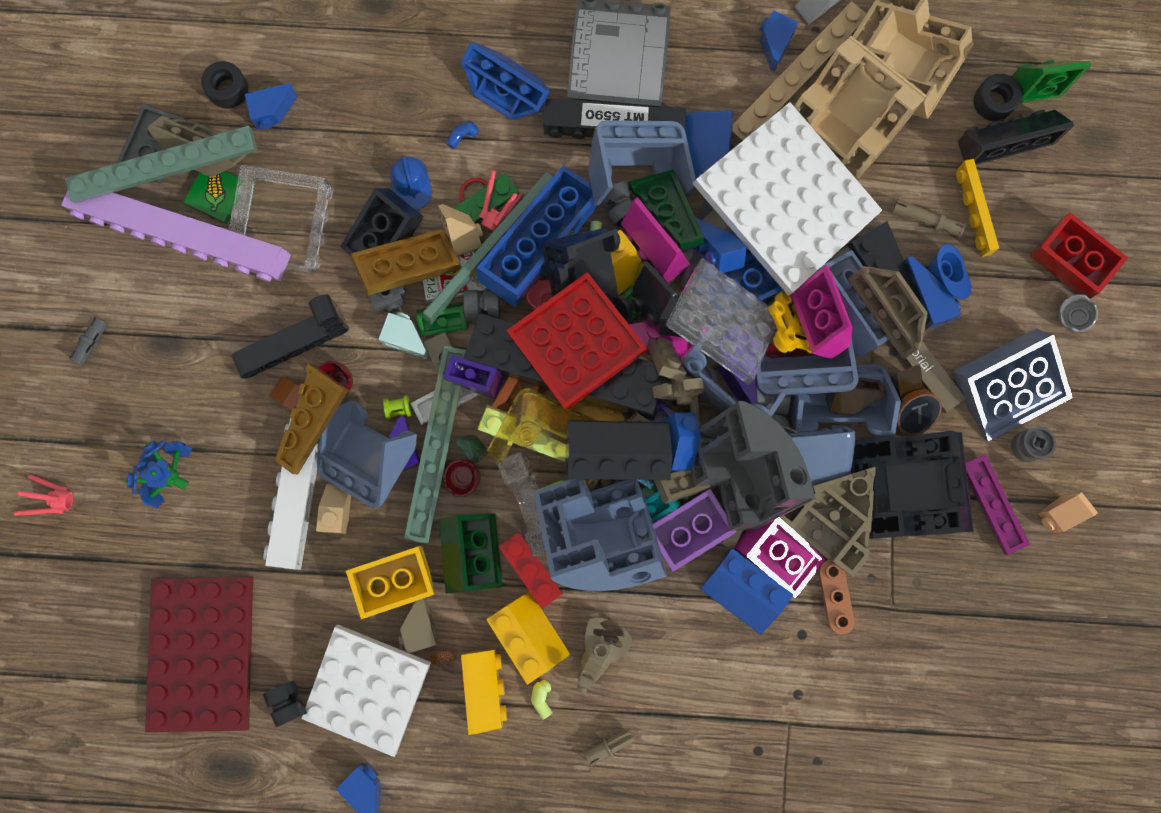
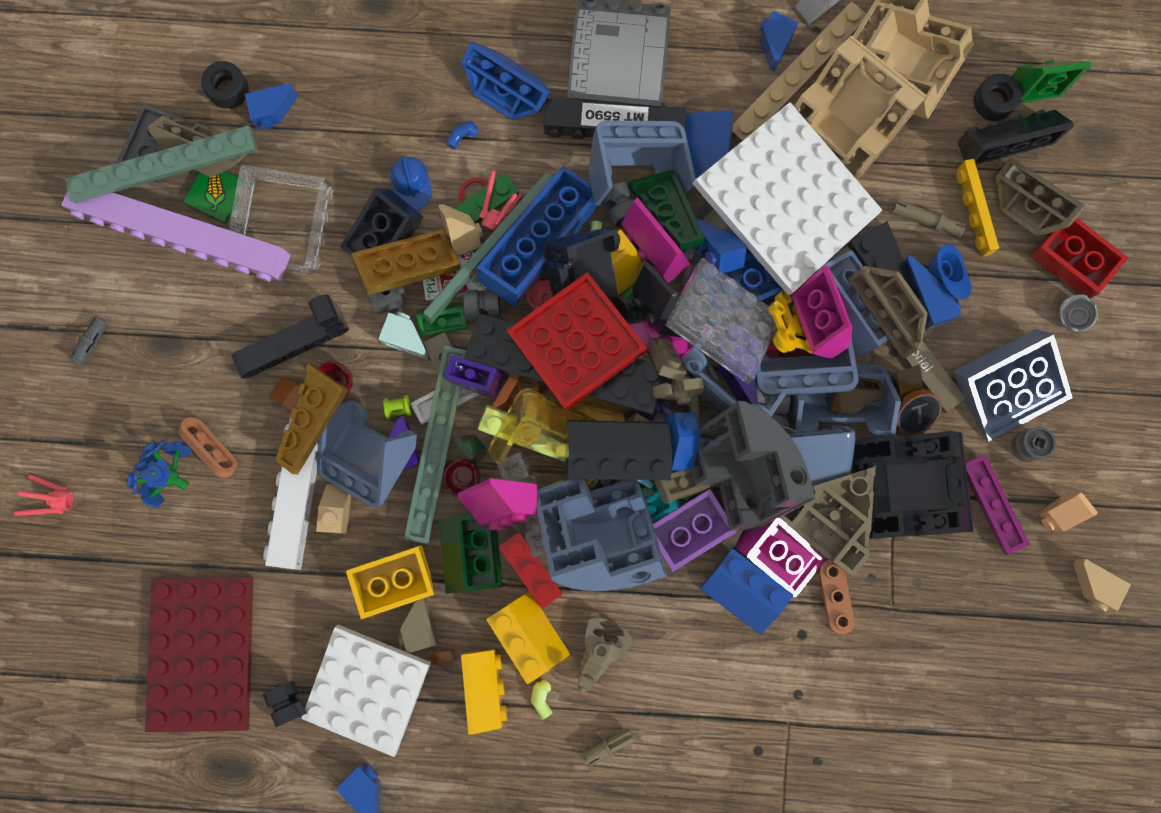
(217, 457): none -> nougat plate
(500, 502): none -> dark pink slope
(1034, 200): none -> dark tan wedge
(1100, 586): none -> tan slope

